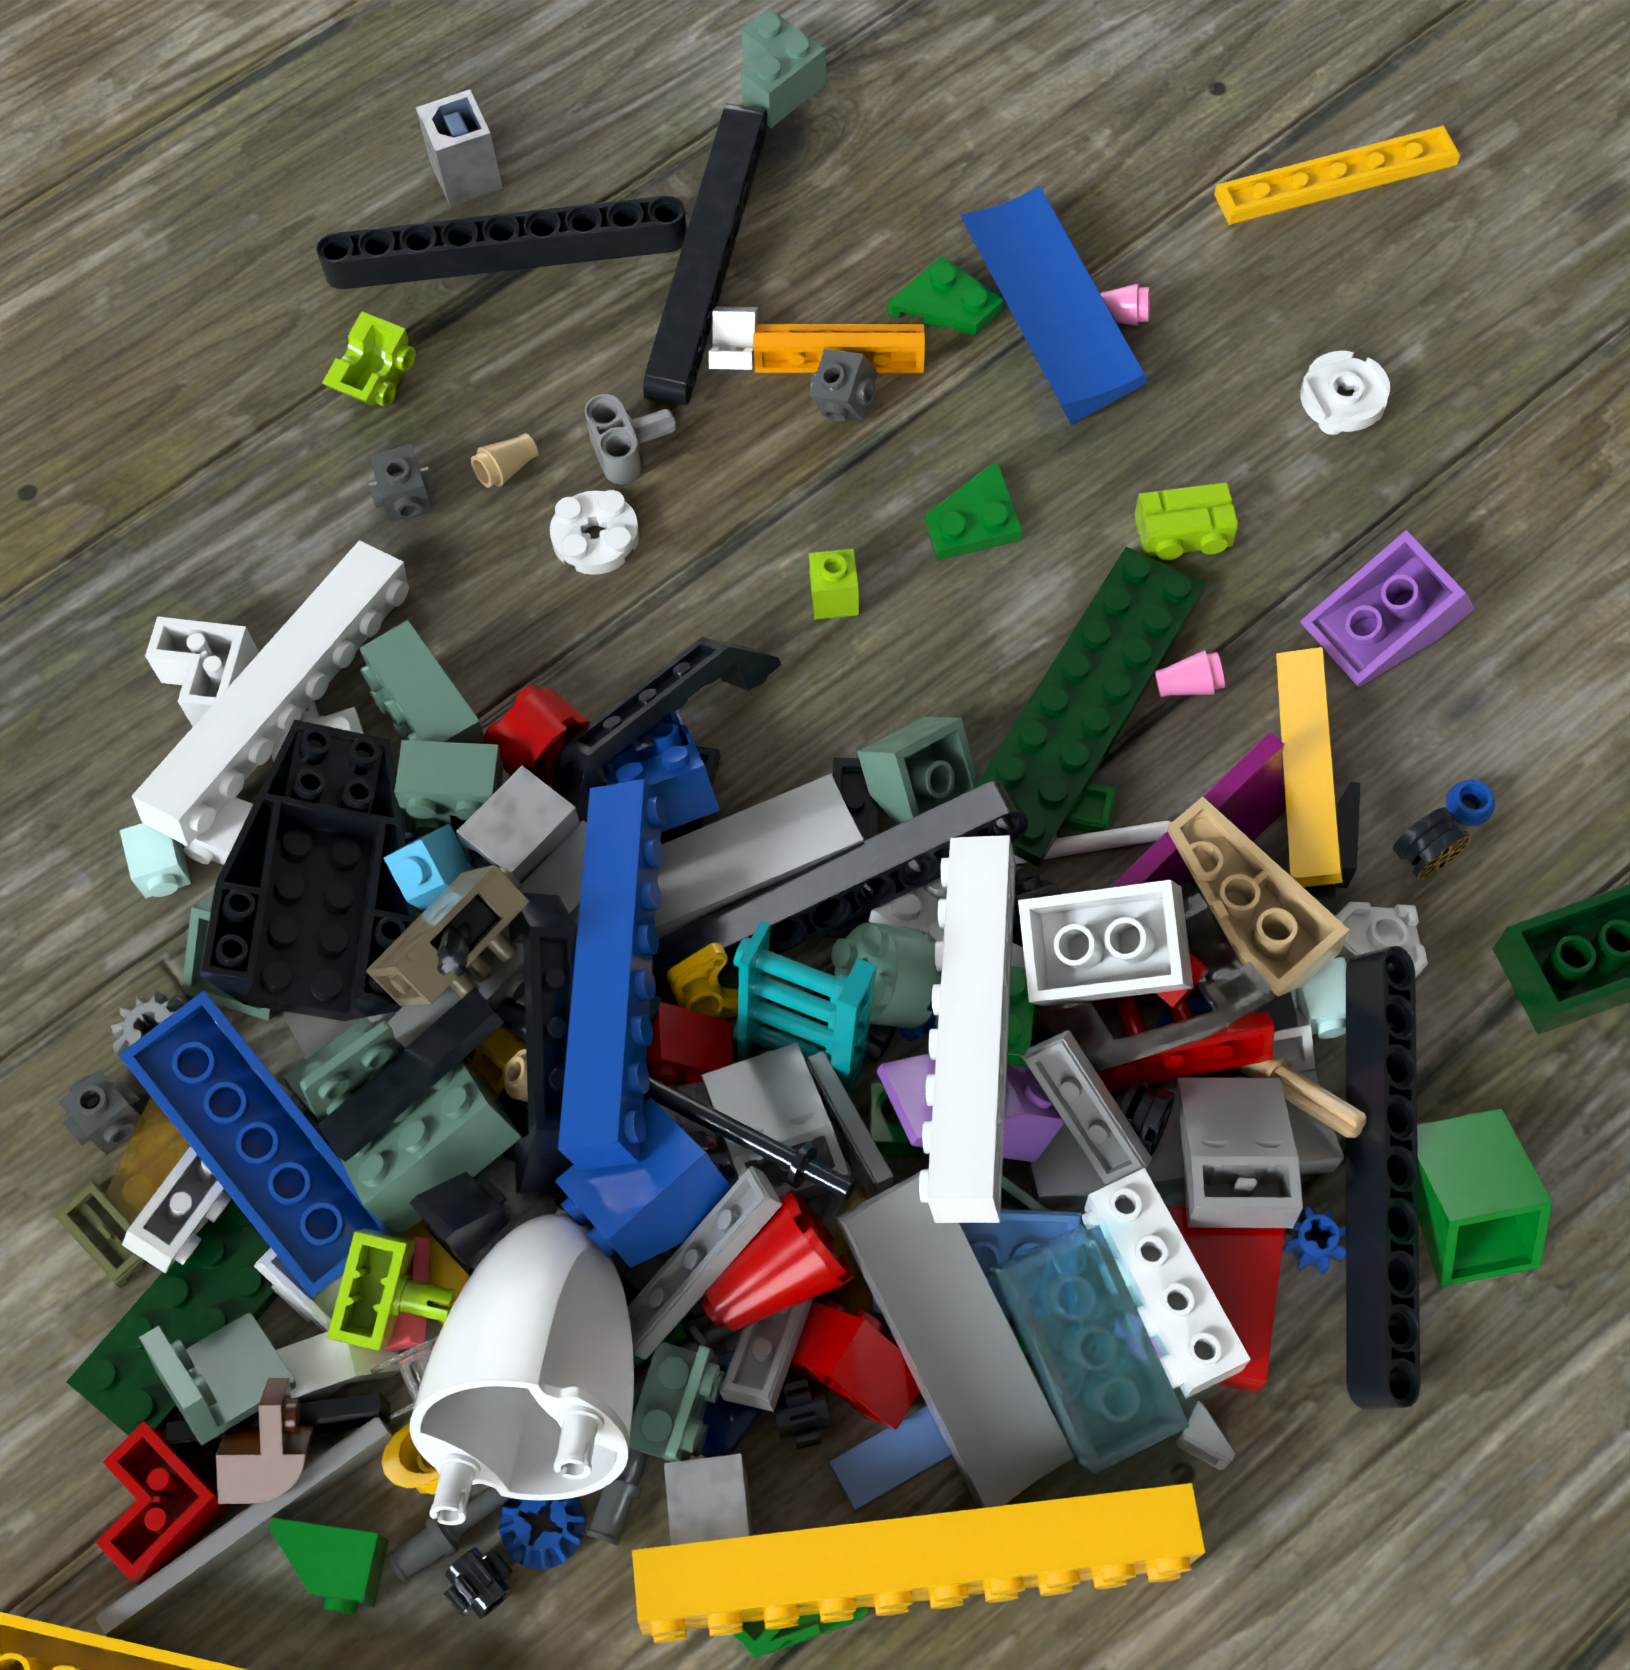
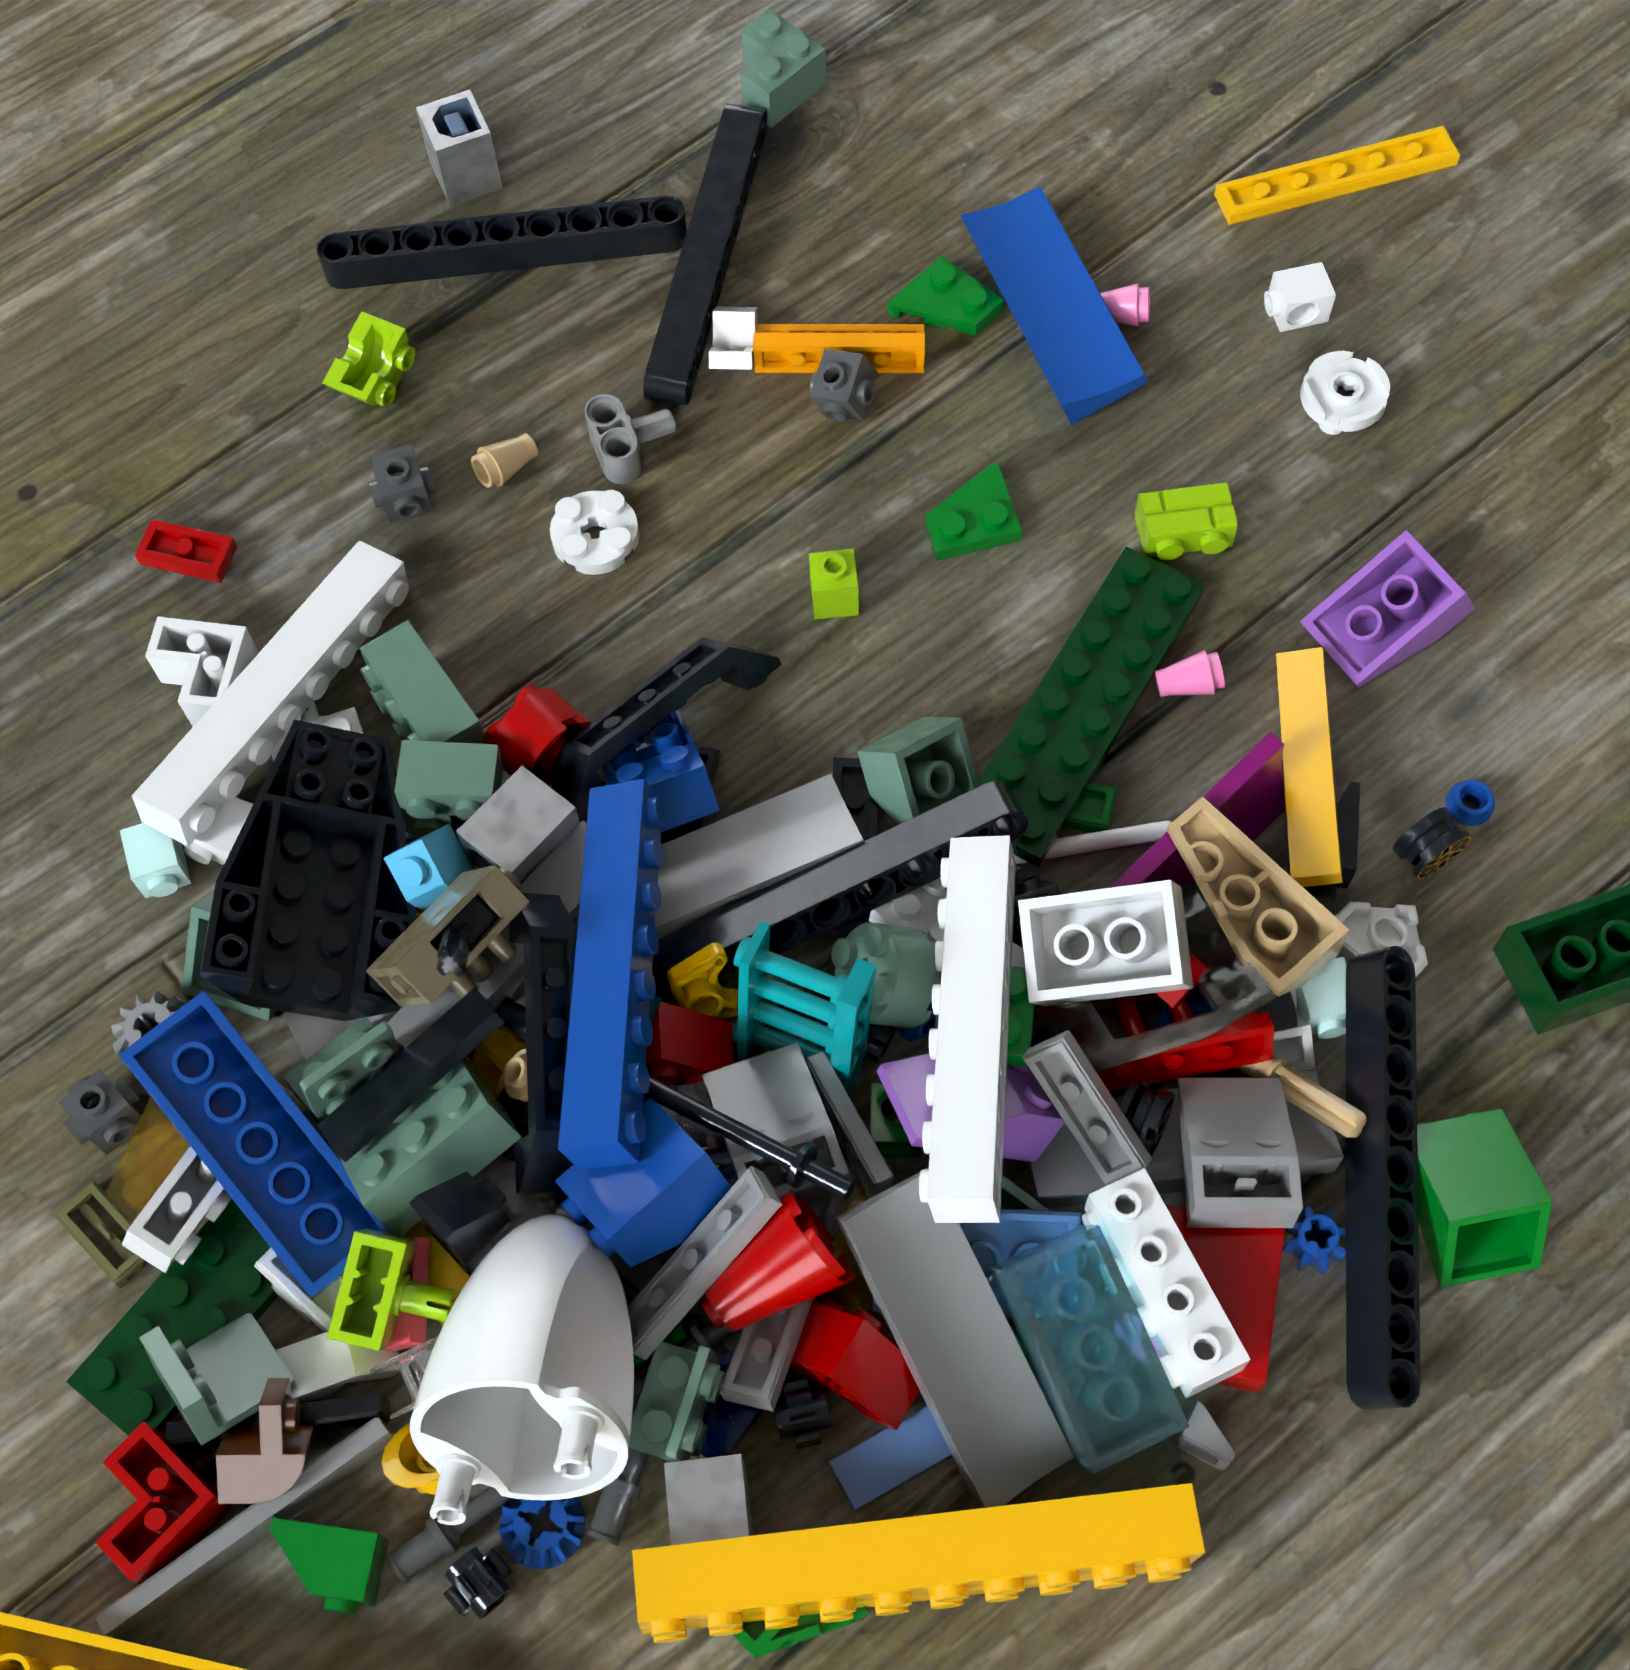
(186, 550): none -> red plate
(1300, 297): none -> white brick

